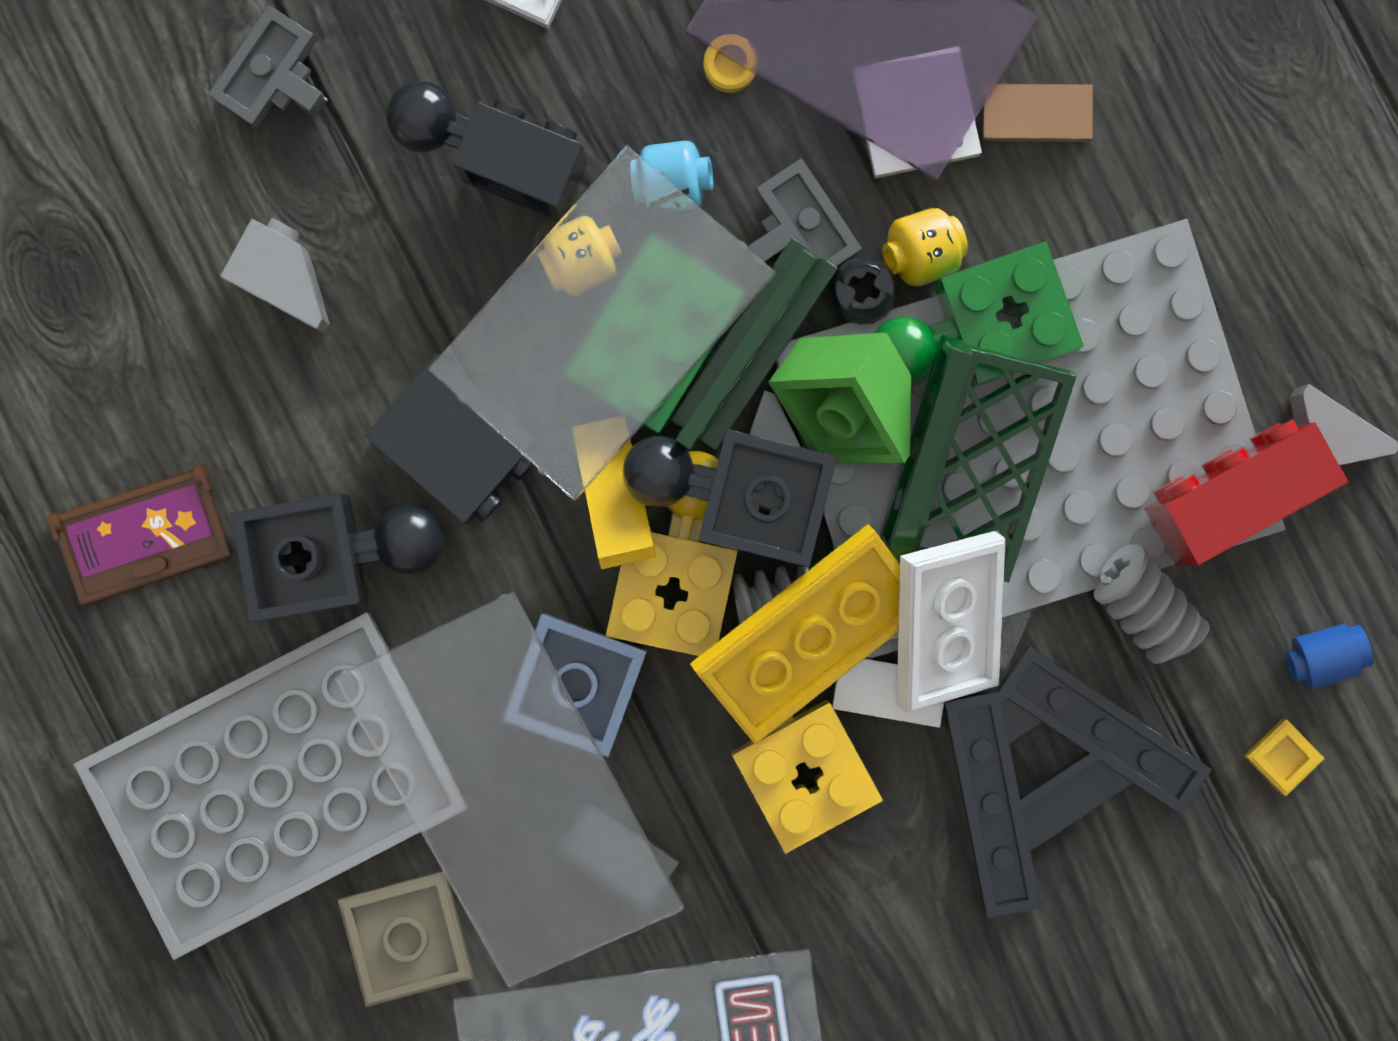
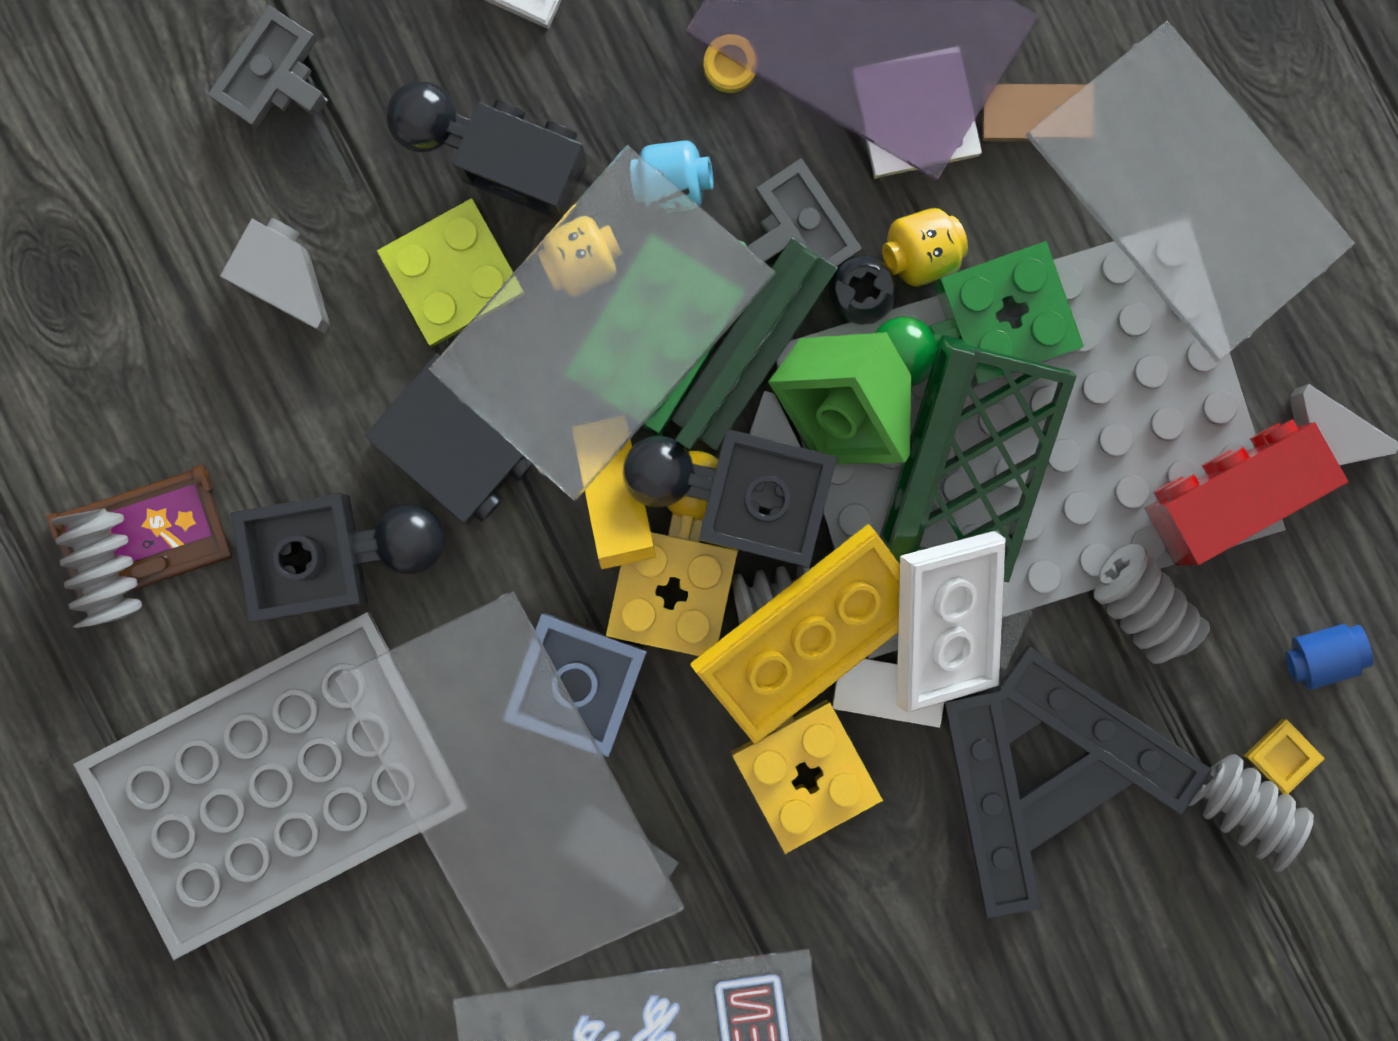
(97, 566): none -> light grey piece
(405, 938): dark tan plate -> none
(447, 270): none -> neon yellow plate
(1190, 190): none -> clear piece
(1256, 809): none -> light grey piece

